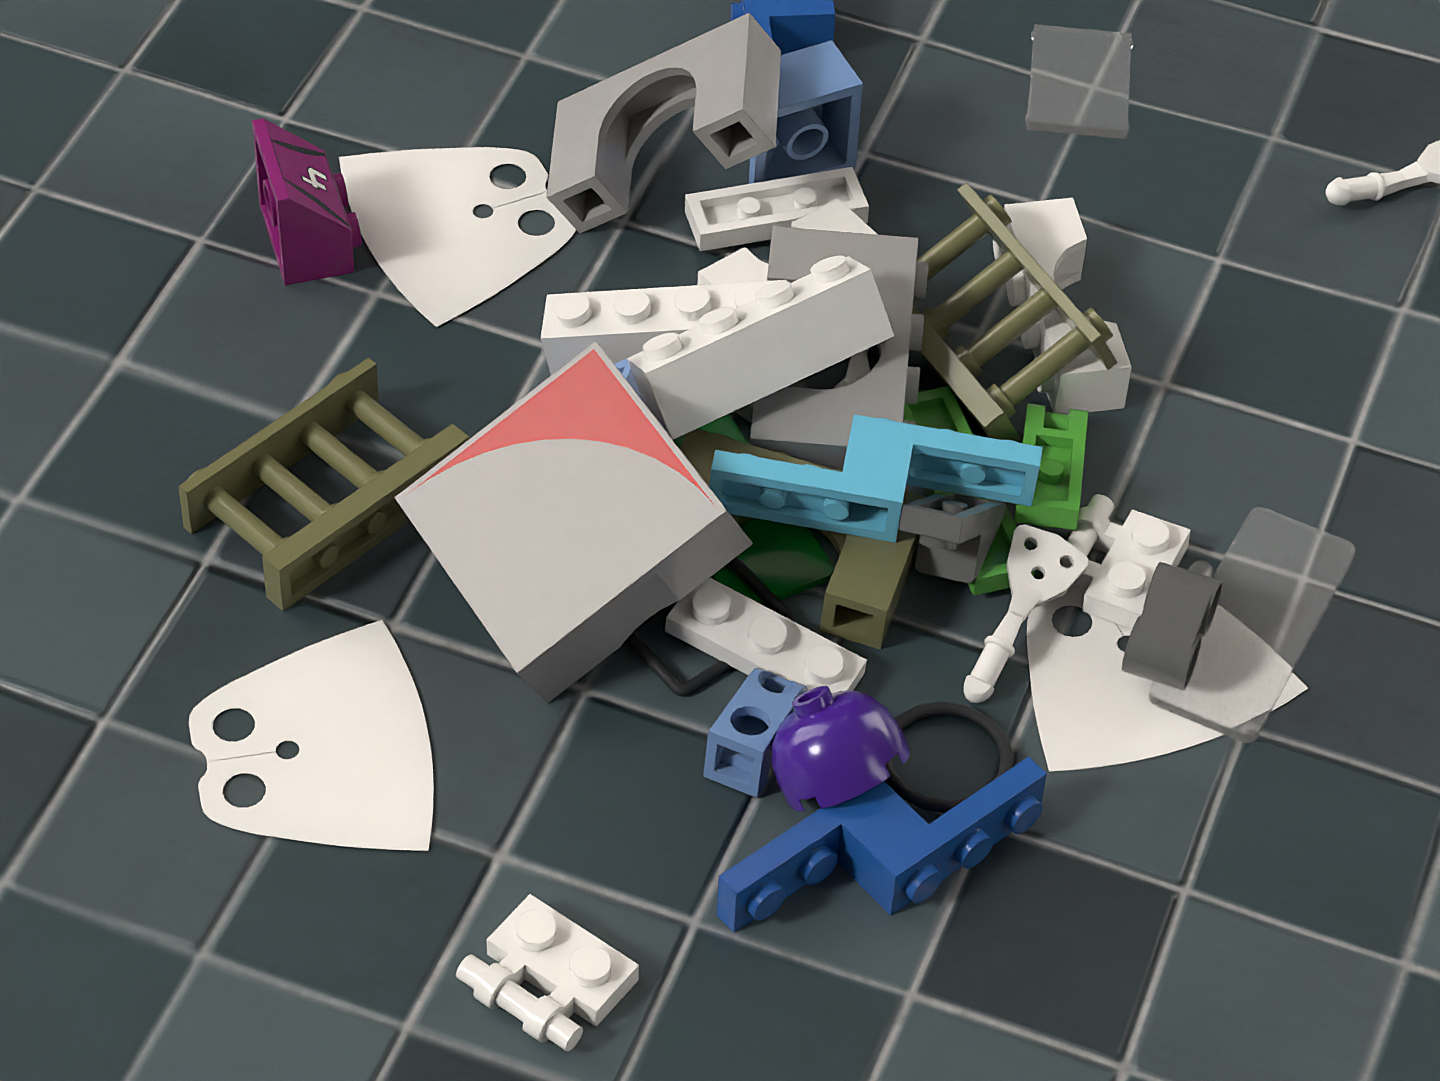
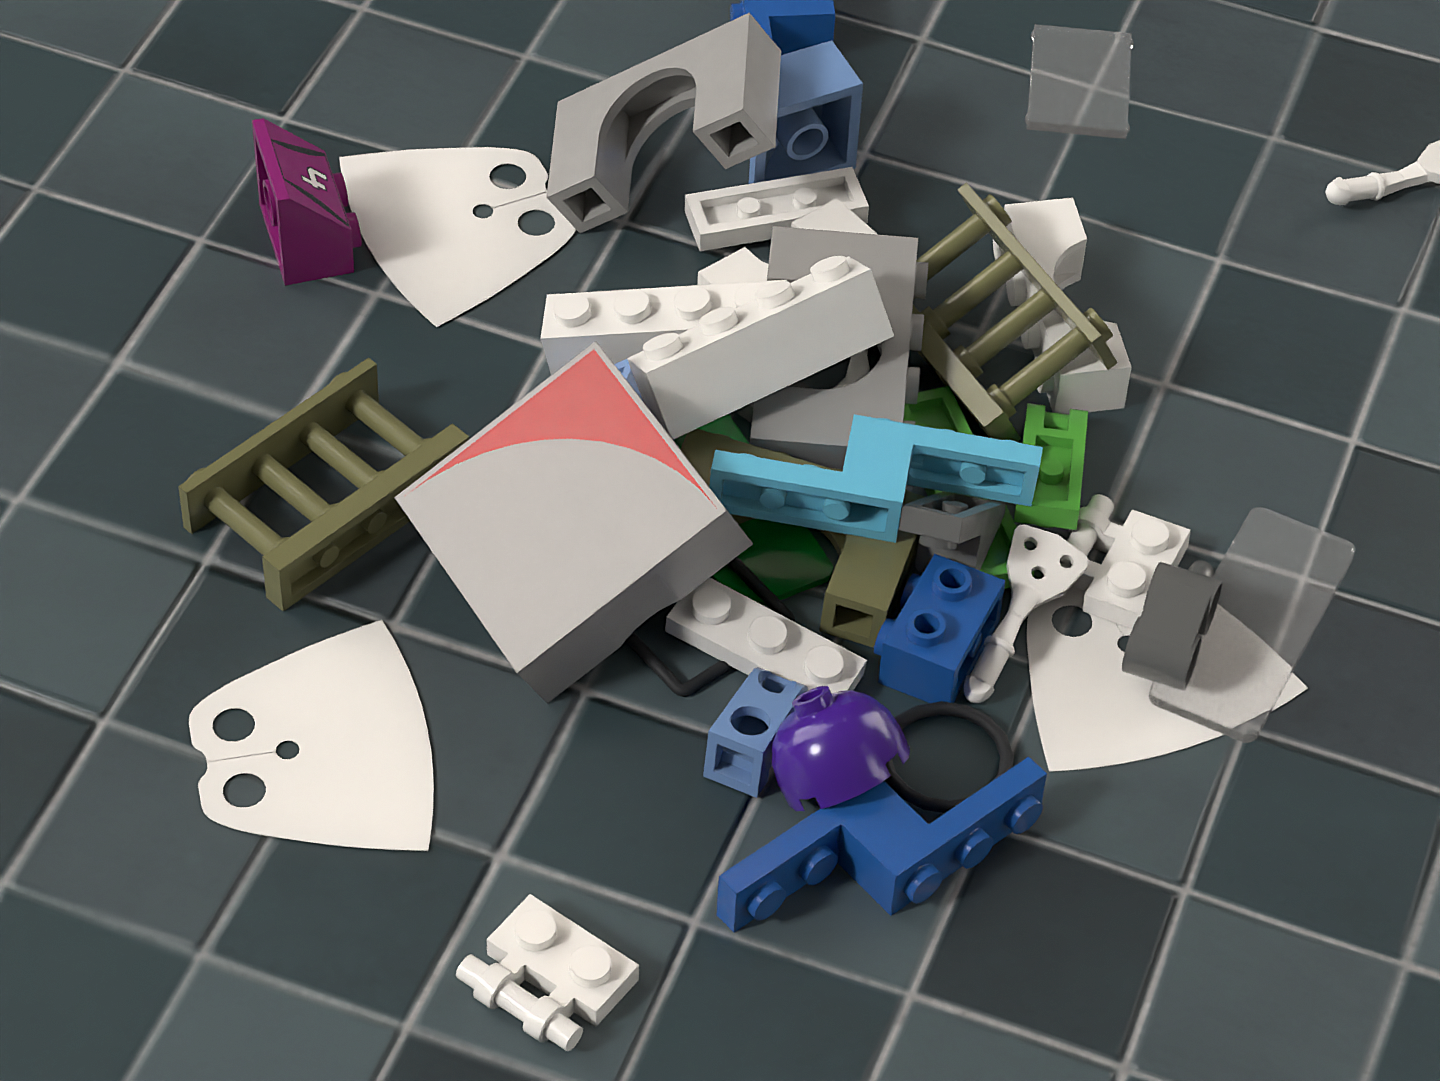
(939, 630): none -> blue brick

